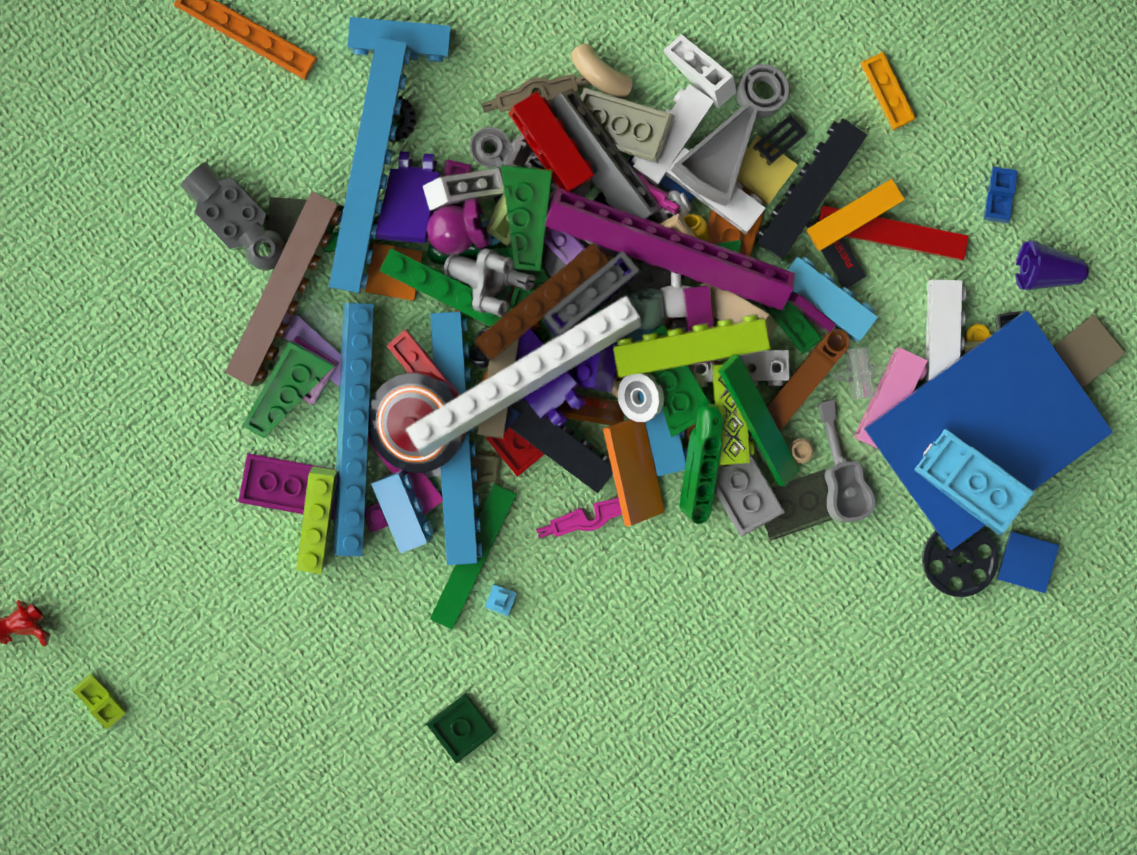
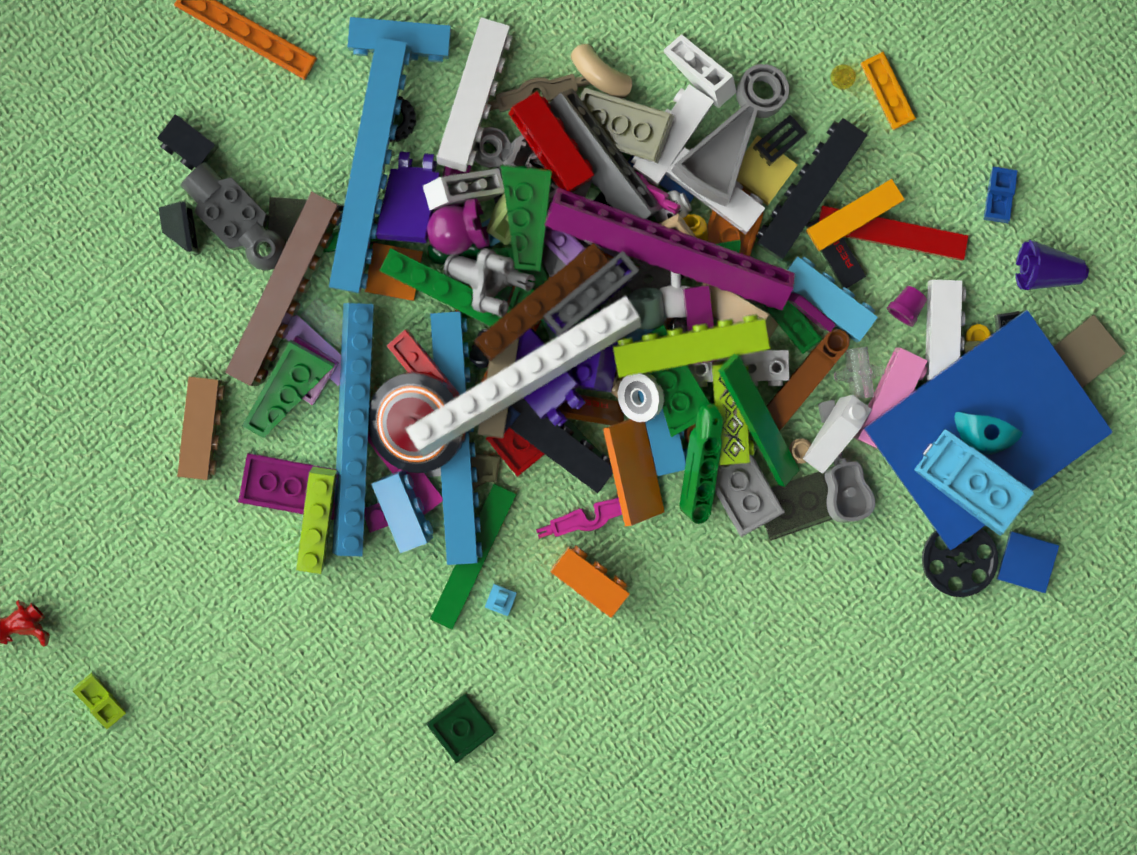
(179, 225): none -> black slope
(186, 142): none -> black brick
(199, 428): none -> medium nougat brick
(473, 95): none -> white brick
(590, 580): none -> orange brick
(837, 432): none -> white slope
(842, 77): none -> clear yellow plate
(907, 305): none -> magenta piece
(972, 433): none -> teal piece

